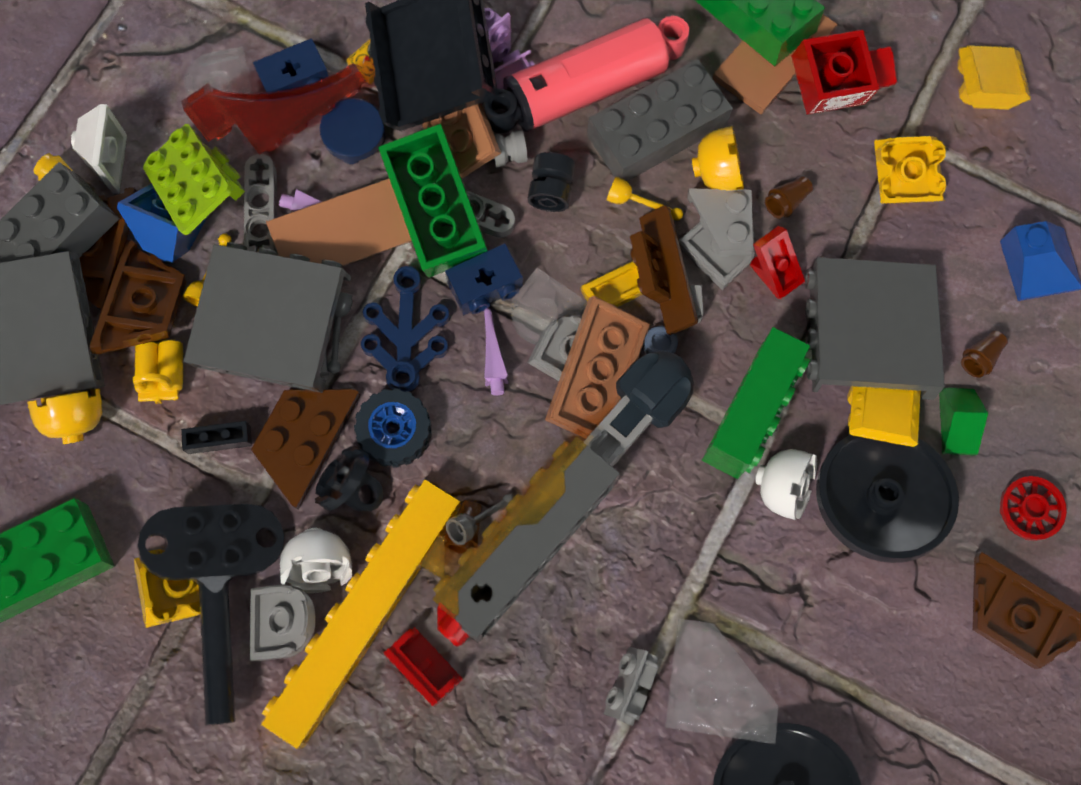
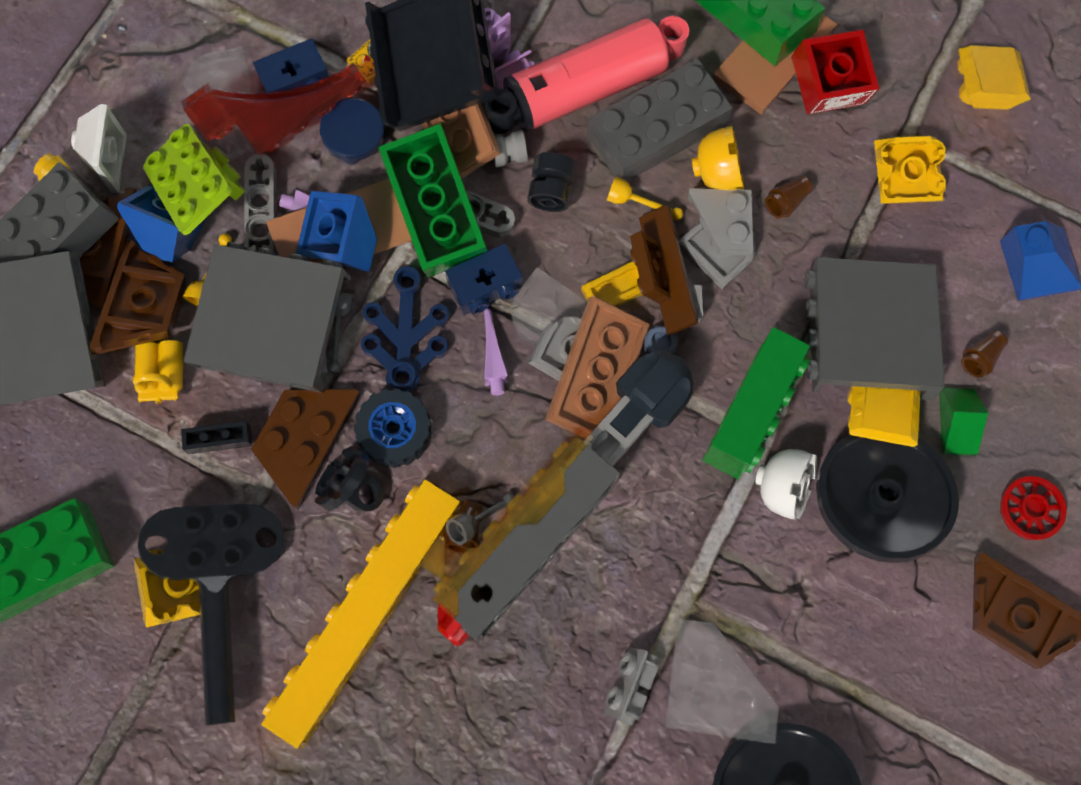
(67, 415): yellow cylinder -> none
(280, 622): light grey tile -> none
(315, 560): white cylinder -> none
(337, 230): none -> blue slope
(423, 666): red hinge -> none
(777, 263): red slope -> none
(884, 66): red slope -> none

